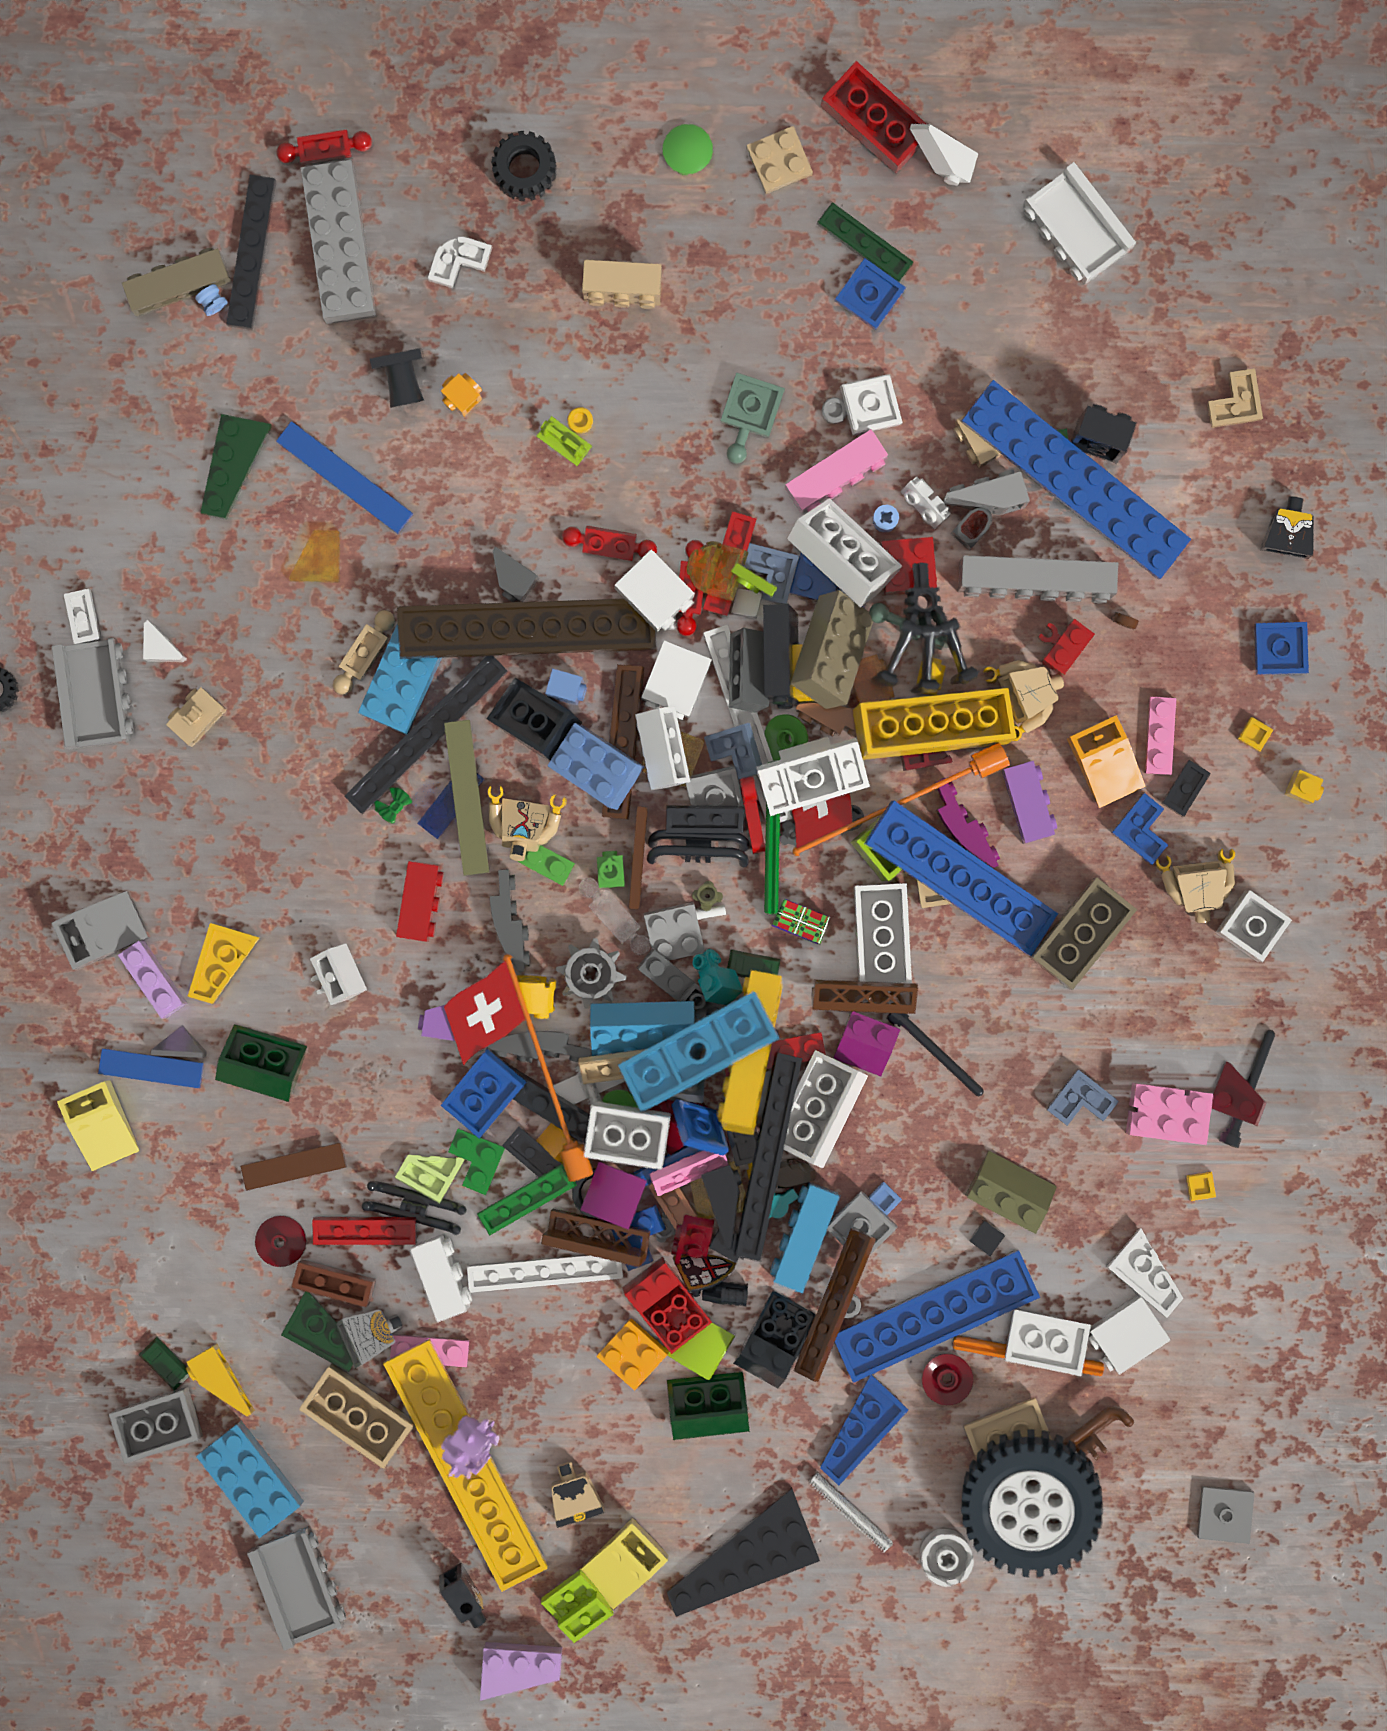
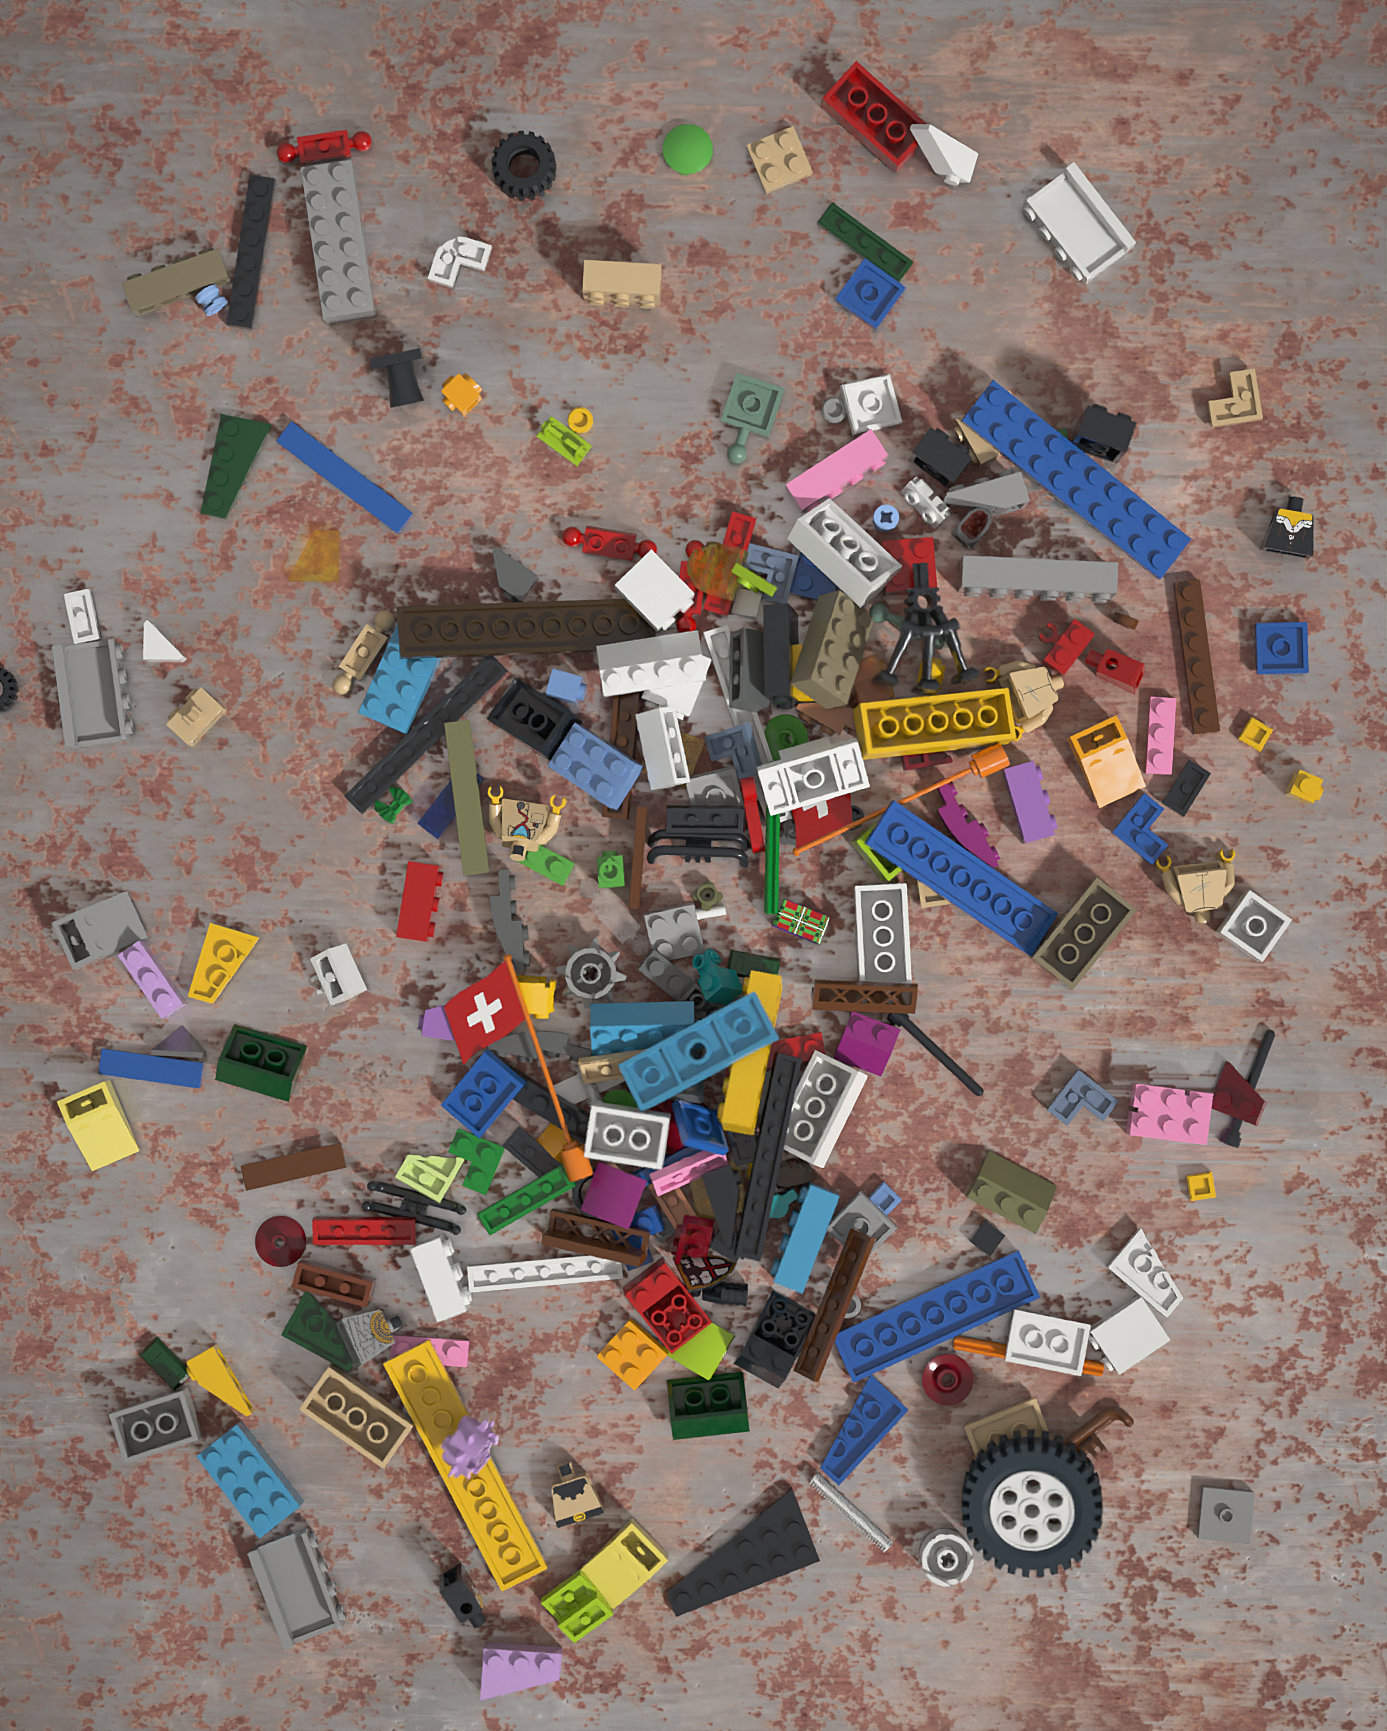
(651, 663): none -> white slope
(940, 457): none -> black brick
(1125, 676): none -> red torso
(1196, 656): none -> reddish brown plate

